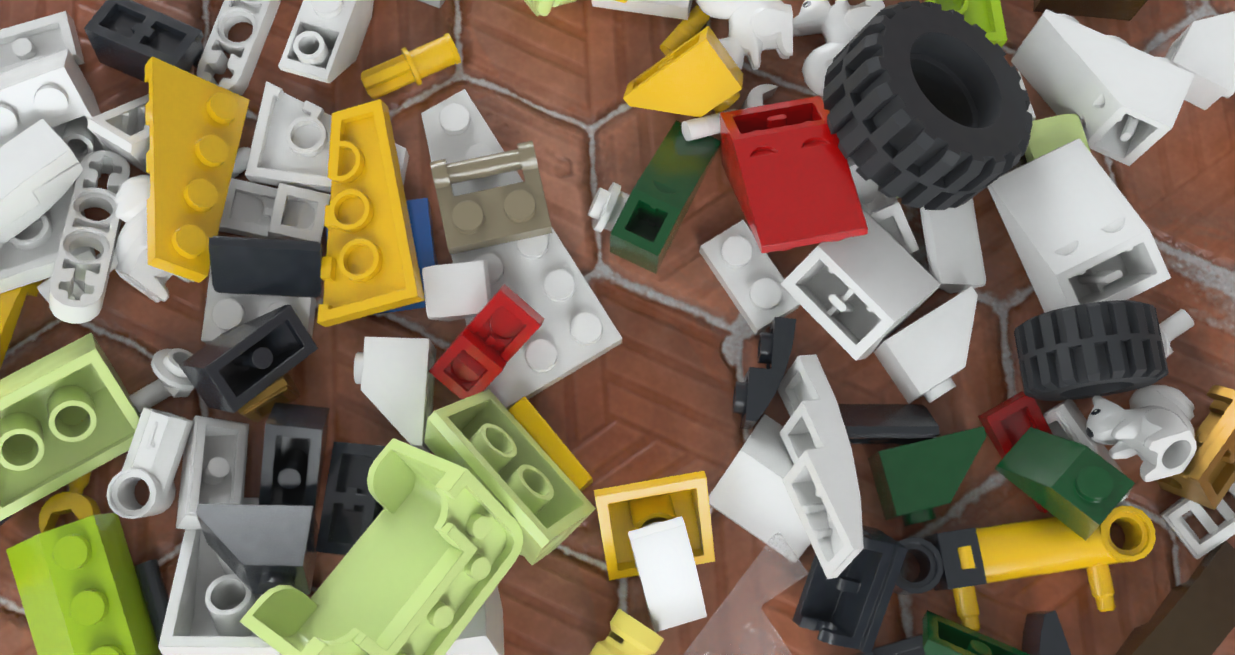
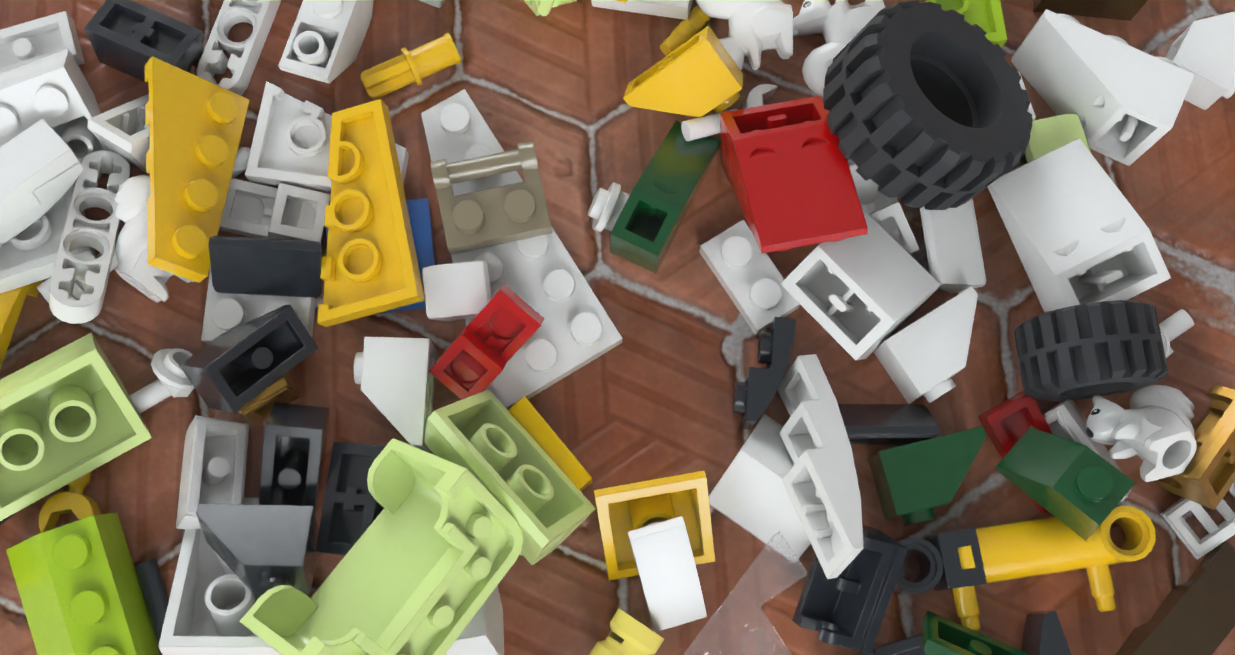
(153, 458): white piece -> none

